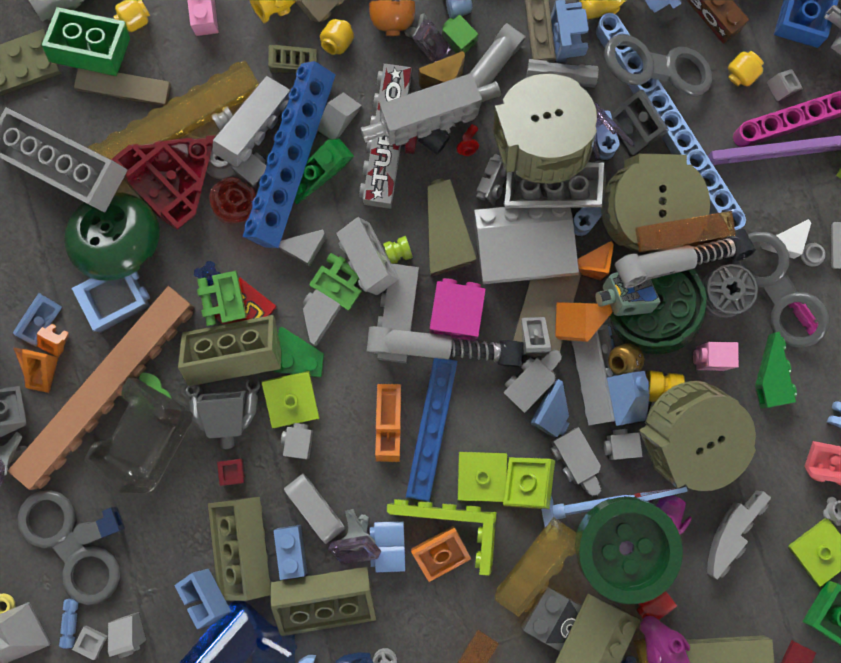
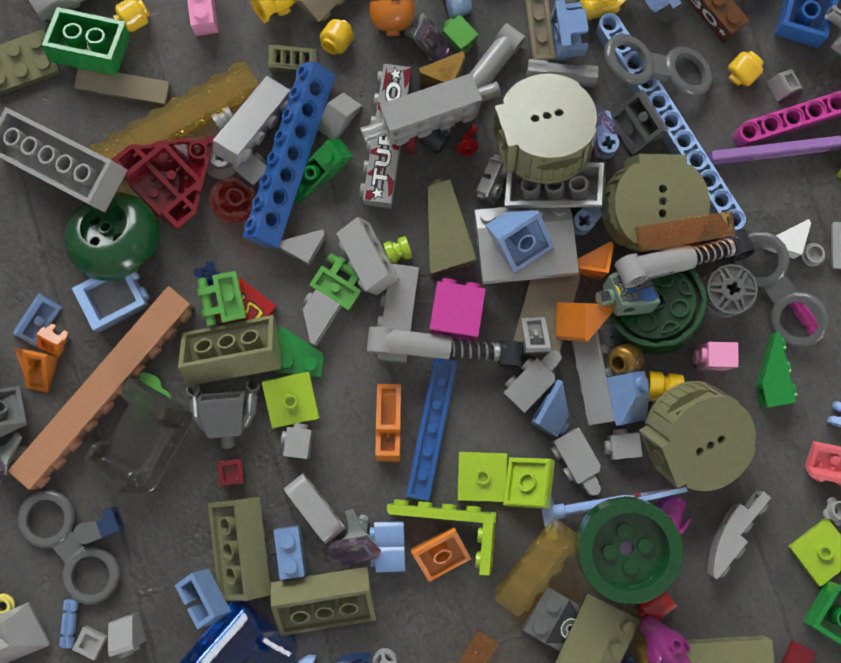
(520, 237): none -> medium blue slope

